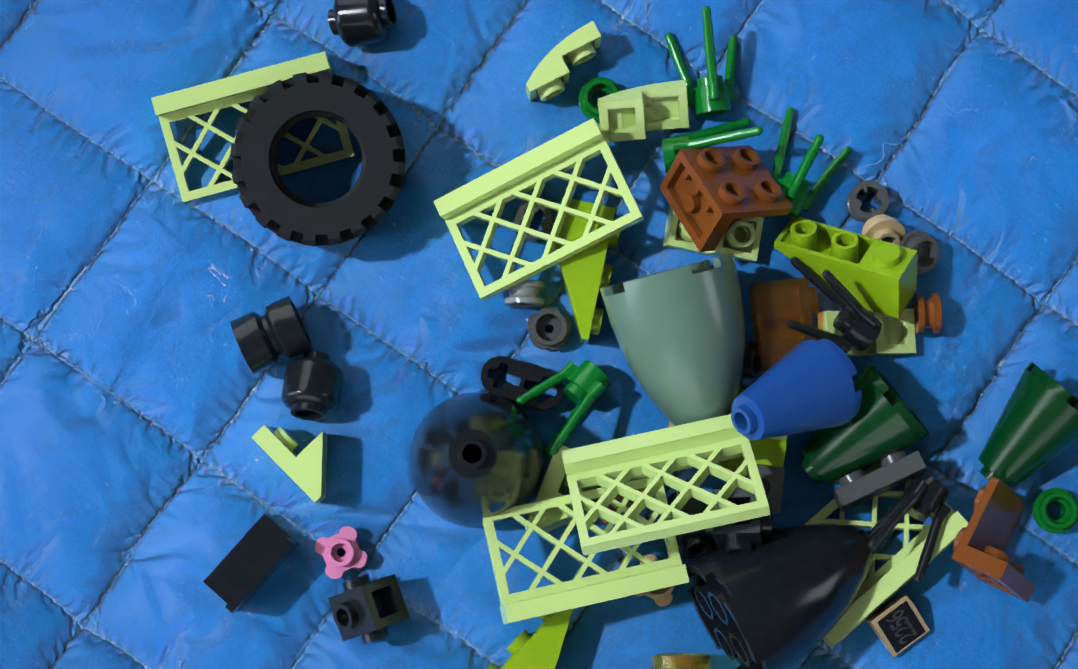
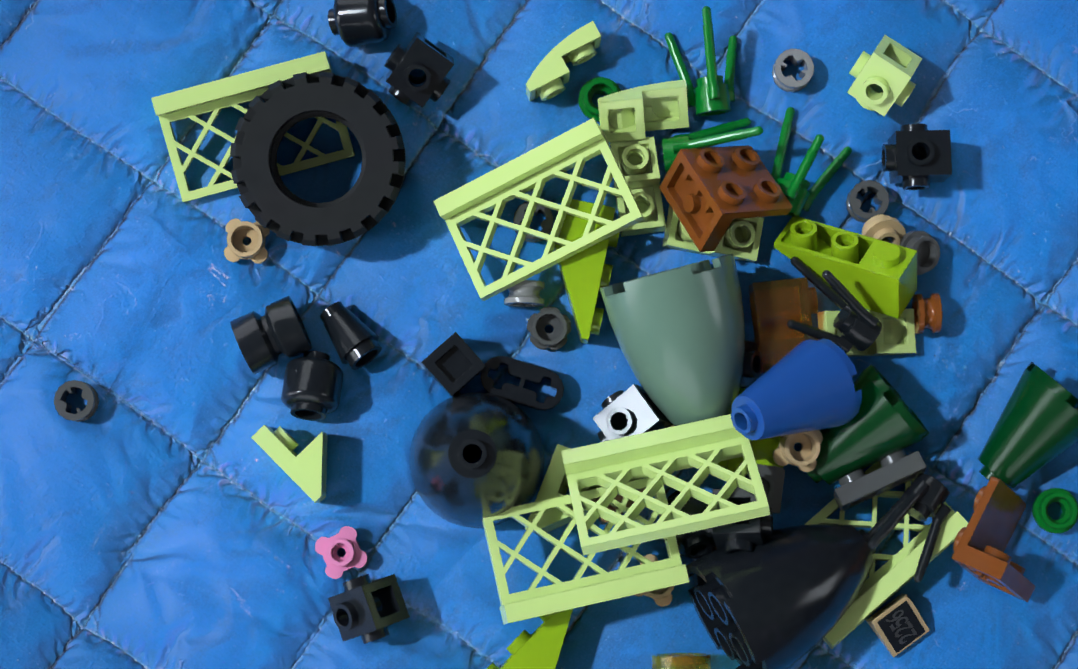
(64, 408): none -> dark grey bush
(237, 250): none -> tan plate
(251, 563): black panel -> none
(350, 336): none -> black cone
(418, 55): none -> black brick
(453, 364): none -> black panel
(583, 388): green plant -> none
(629, 415): none -> brick
(641, 170): none -> yellowish green slope
(796, 57): none -> light grey bush
(806, 457): none -> tan plate
(884, 76): none -> yellowish green brick
(929, 147): none -> black brick

